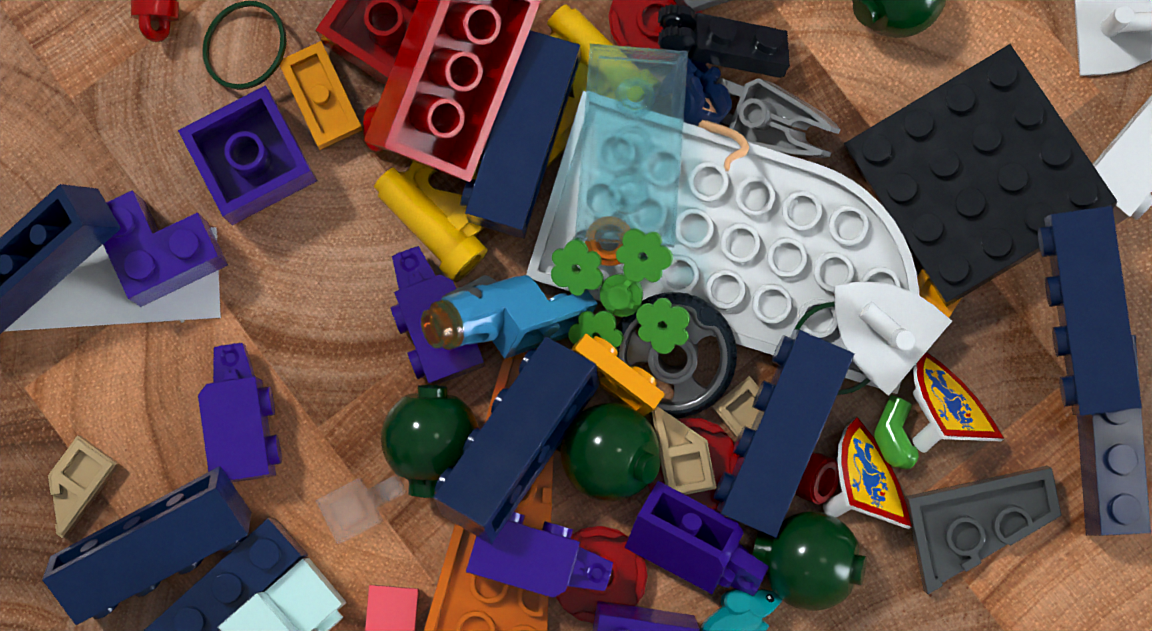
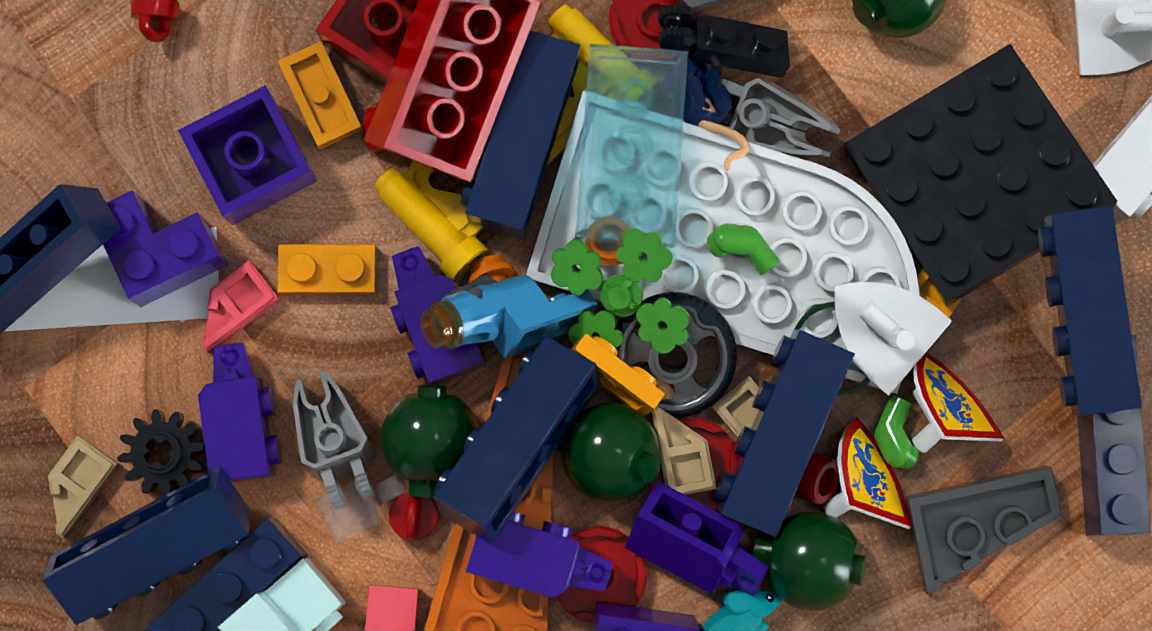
(143, 450): none -> black gear
(212, 27): dark green piece -> none
(235, 304): none -> coral tile
(327, 269): none -> light orange plate
(332, 440): none -> light grey hinge
(413, 517): none -> red tile
(492, 266): none -> orange plate
(742, 241): none -> bright green arm

